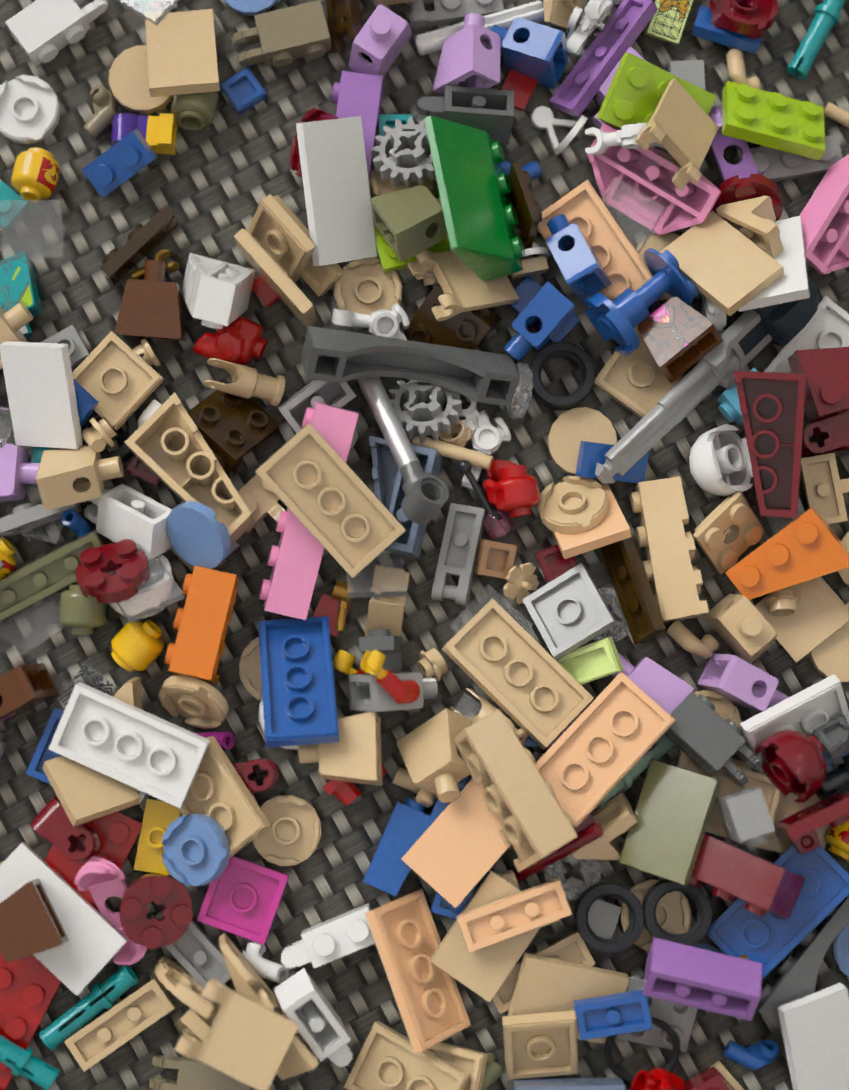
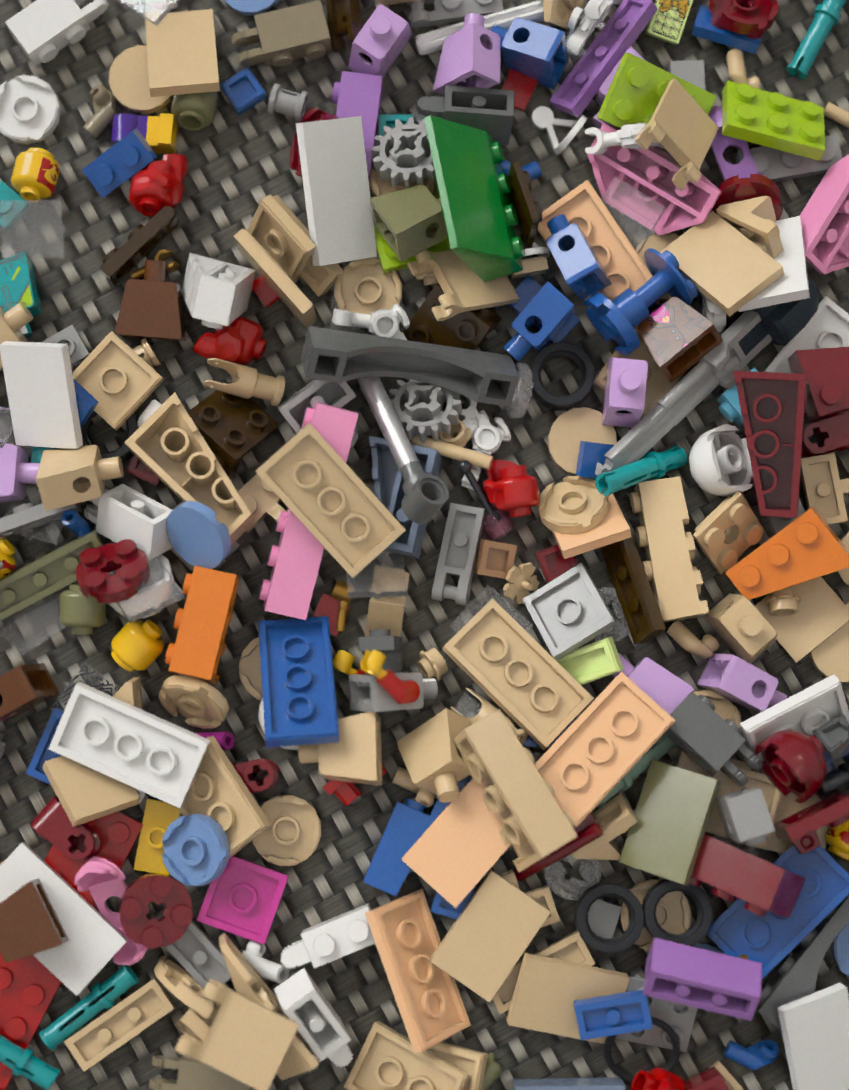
(98, 435): tan plate -> none
(159, 185): none -> red head
(288, 102): none -> light grey bush
(513, 915): light nougat plate -> none
(540, 1045): tan tile -> none
(624, 391): none -> lavender torso
(651, 466): none -> teal pin

